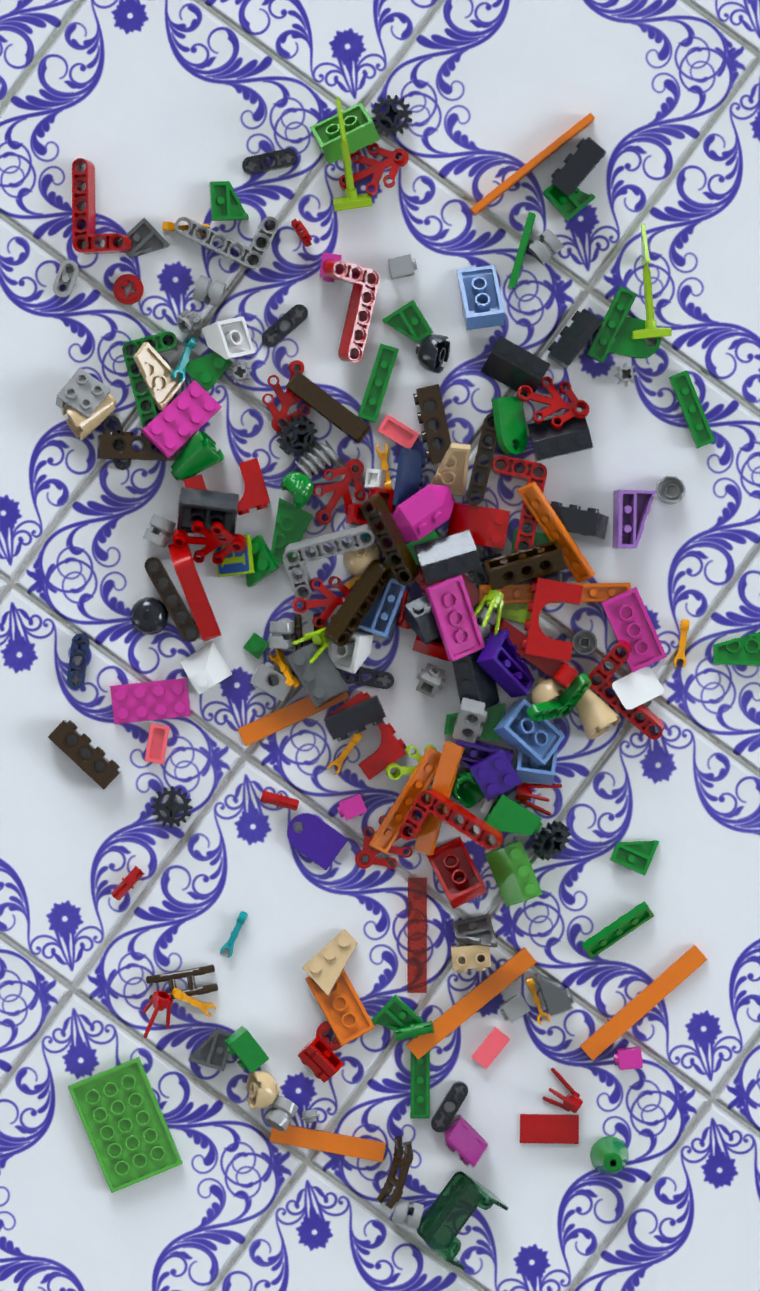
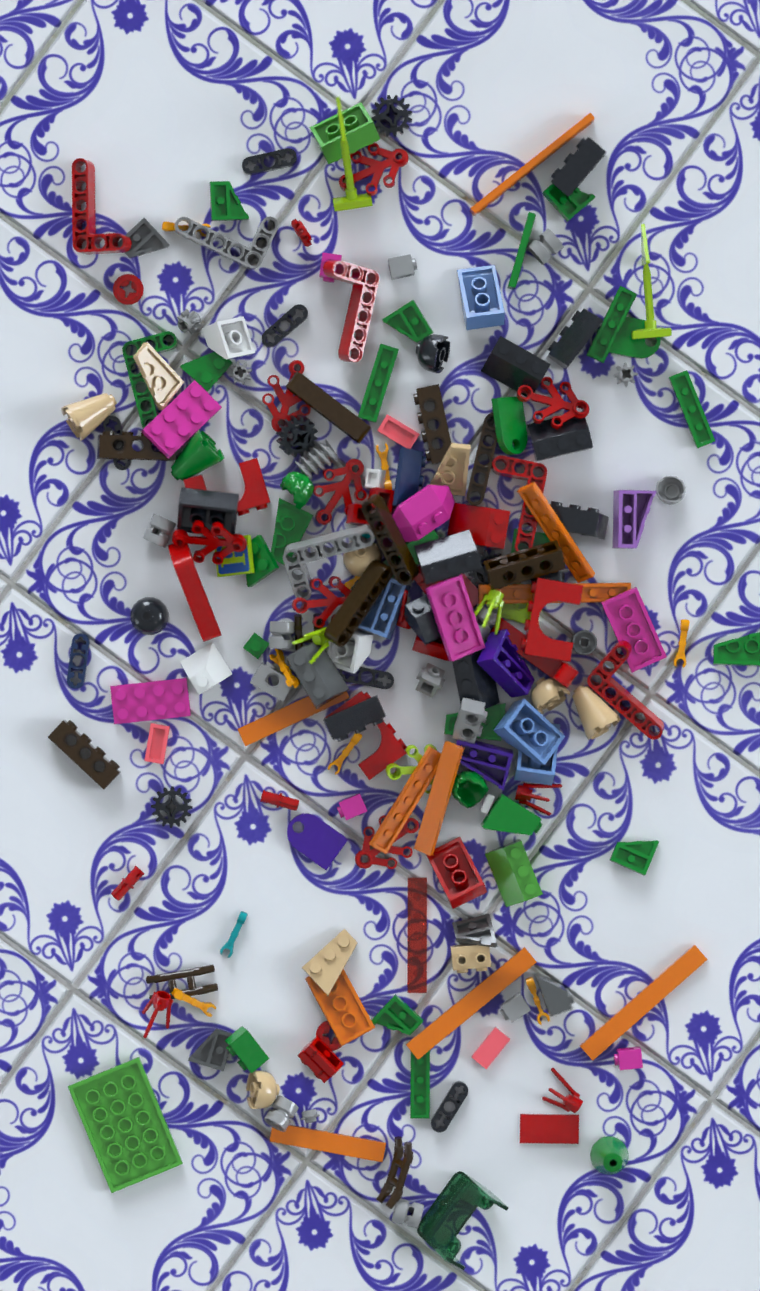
(66, 279): light grey plate -> none
(82, 393): light grey bracket -> none
(165, 592): dark brown beam -> none
(189, 344): teal piece -> none
(209, 291): light grey wheel -> none
(414, 1030): green pin -> none
(450, 818): red beam -> none
(466, 1141): magenta slope -> none
(495, 775): dark purple plate -> none
(551, 840): black gear -> none
(563, 706): green beam -> none
(617, 930): green plate -> none
(637, 688): white sticker -> none

